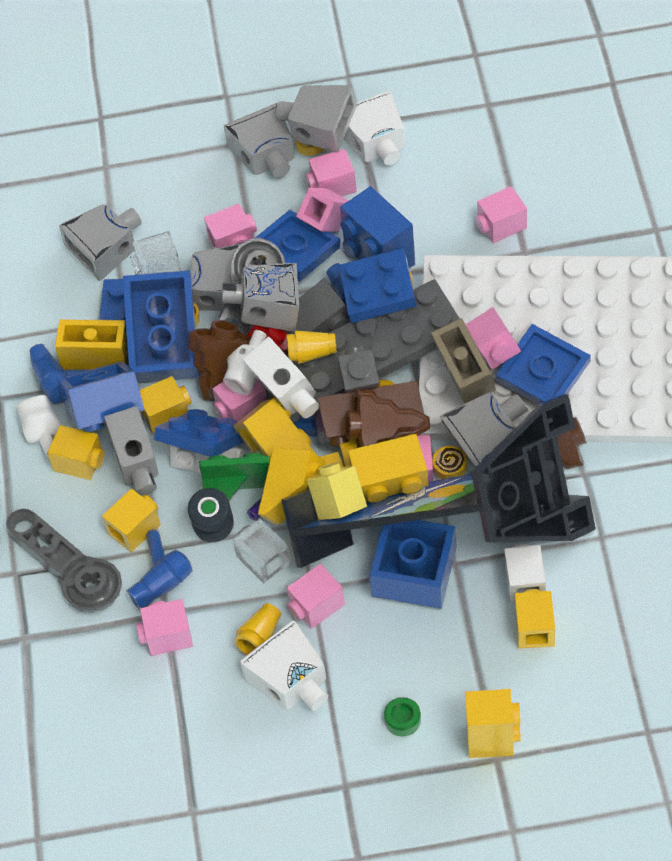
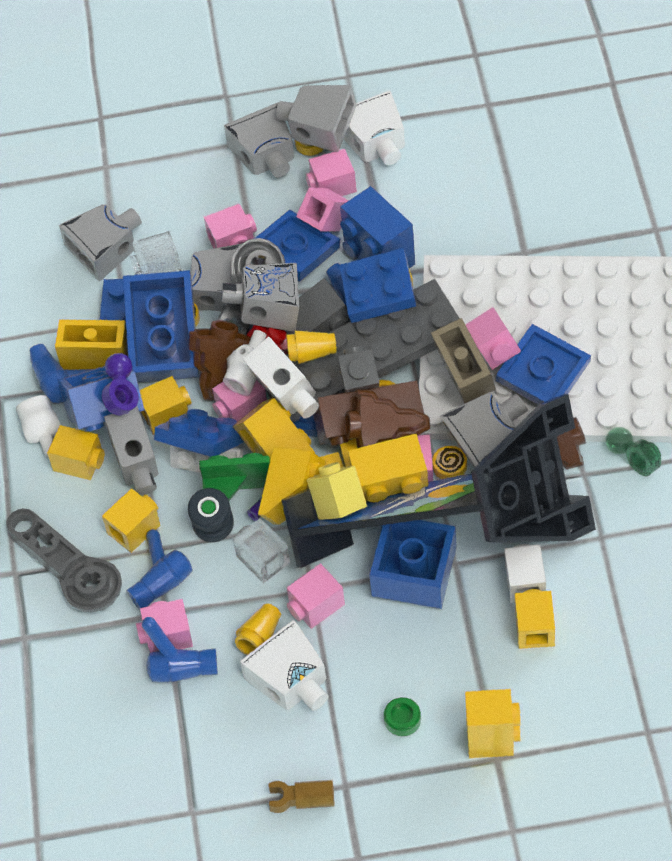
(120, 394): none -> dark purple plate
(172, 663): none -> blue piece
(302, 795): none -> pearl gold bar
(501, 214): bright pink brick -> none
(641, 455): none -> clear green plate

